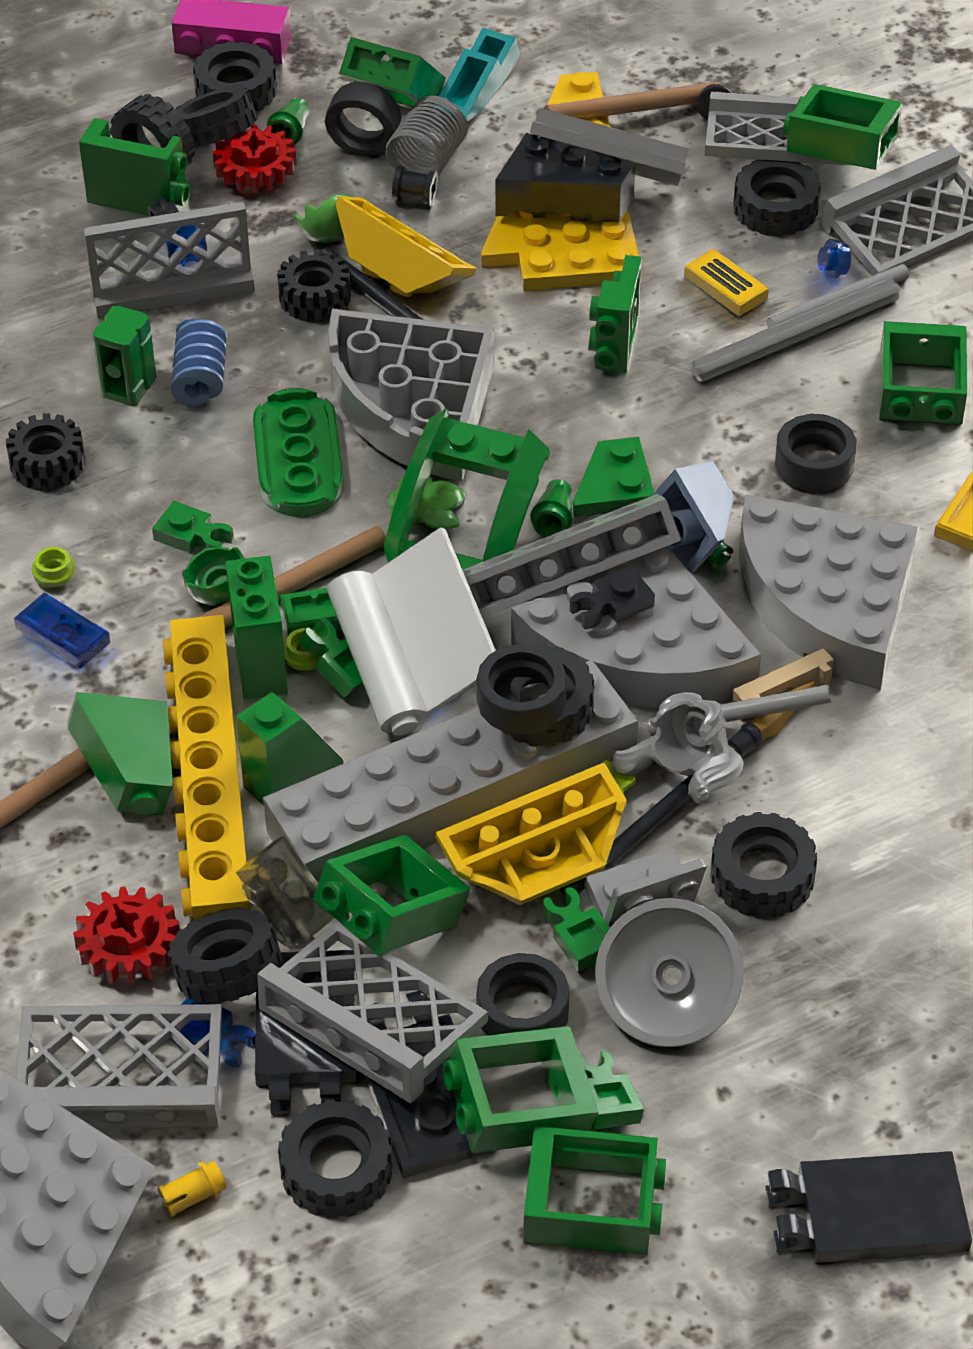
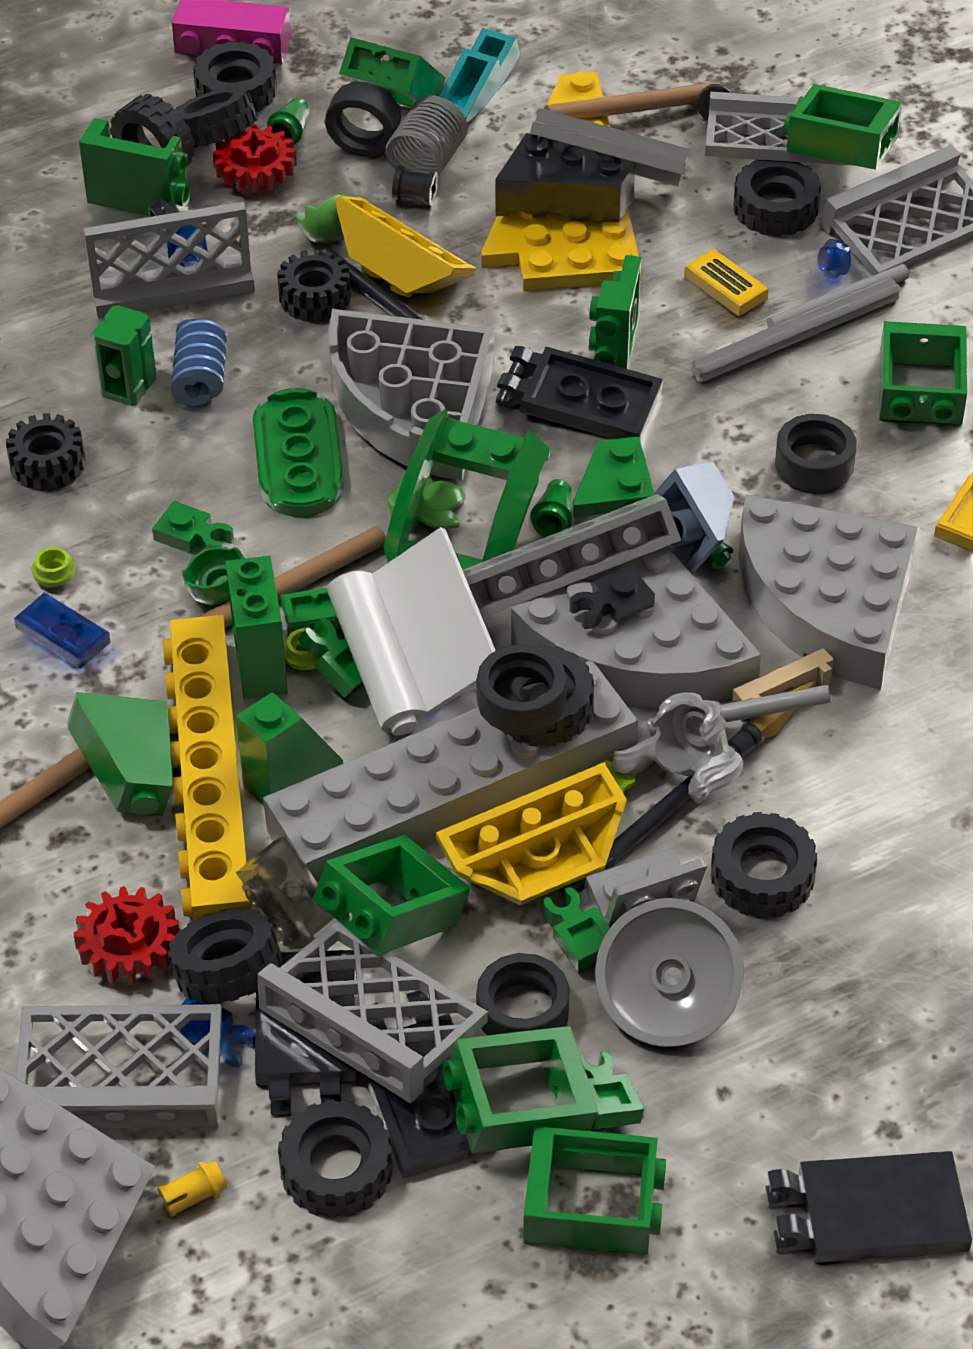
(580, 392): none -> black tile

